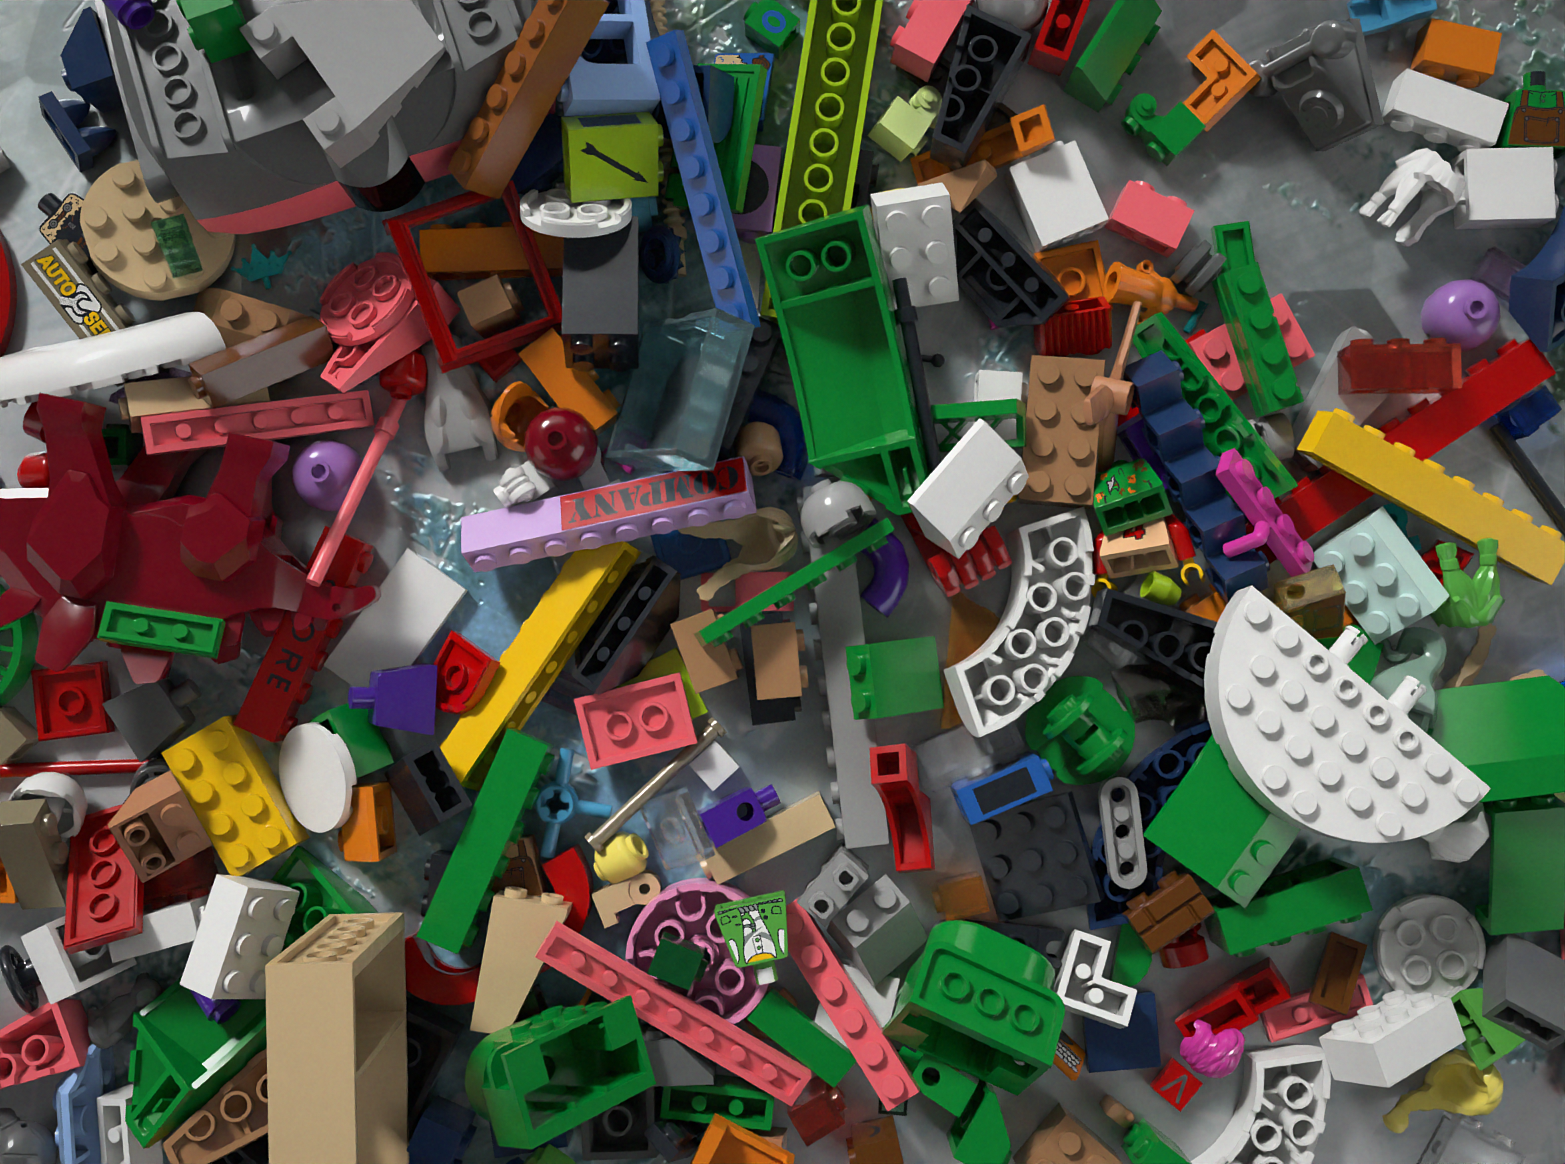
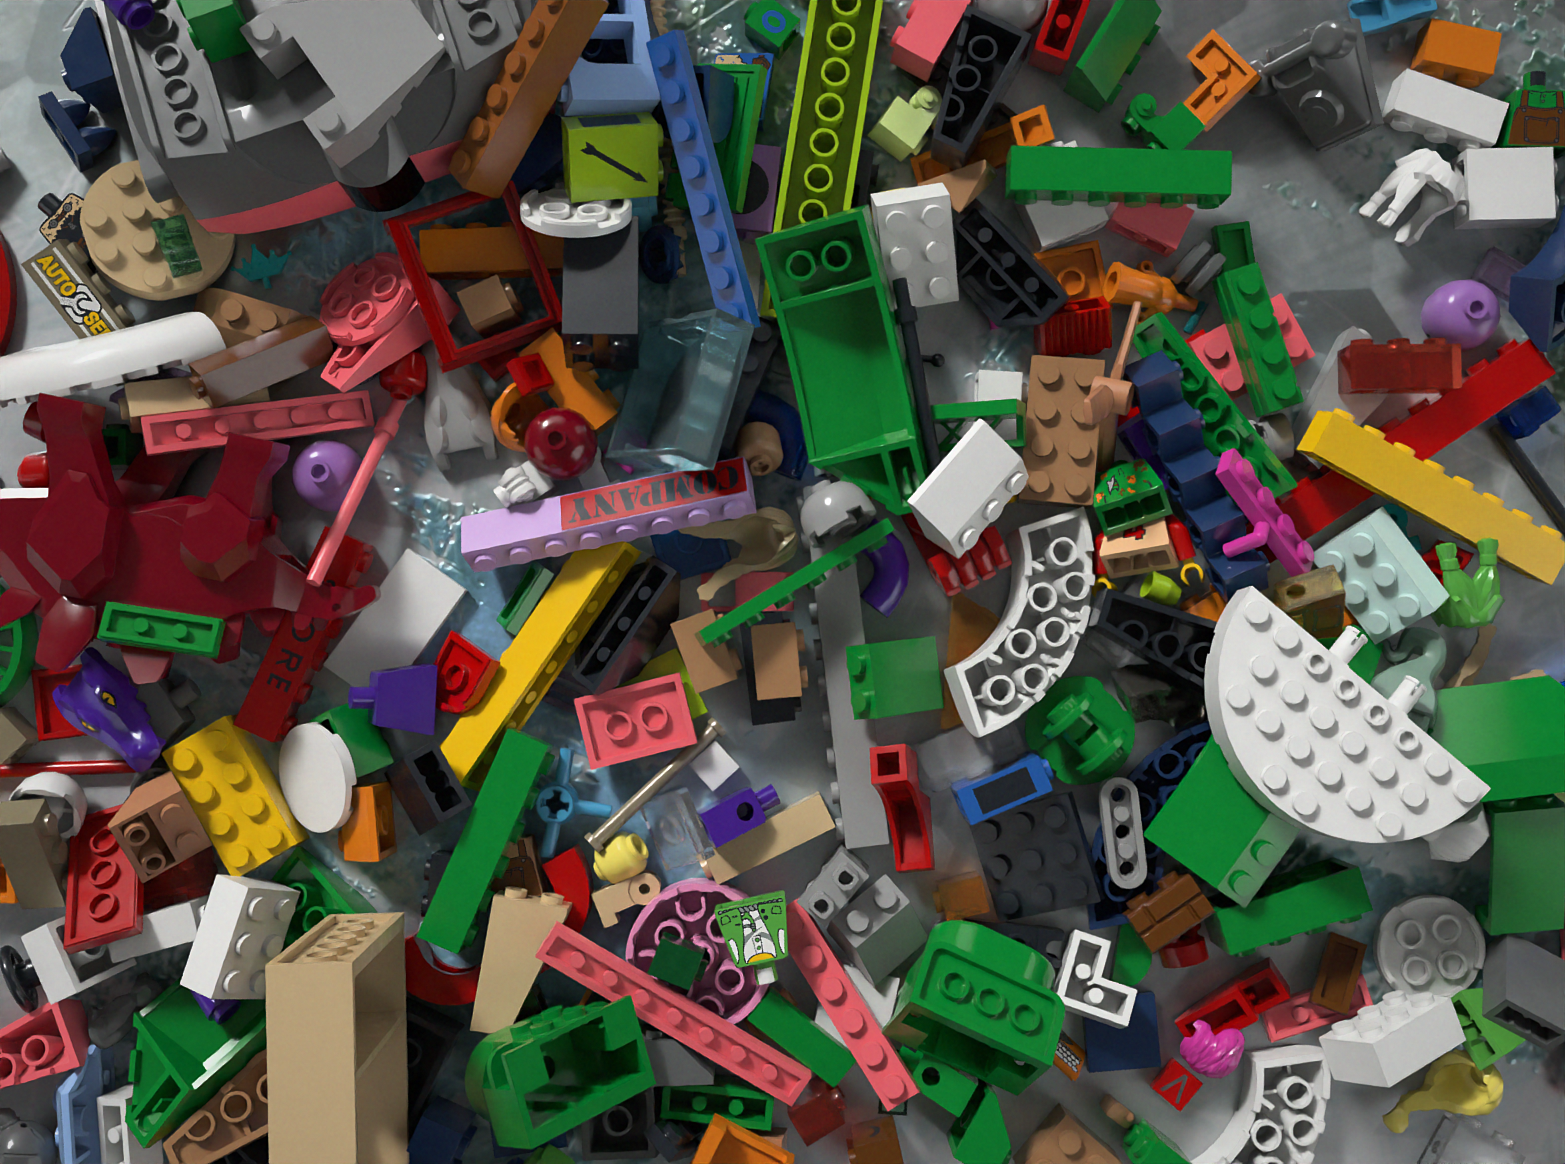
(107, 708): none -> dark purple animal
(524, 597): none -> green tile
(530, 374): none -> red tile
(1118, 176): none -> green brick

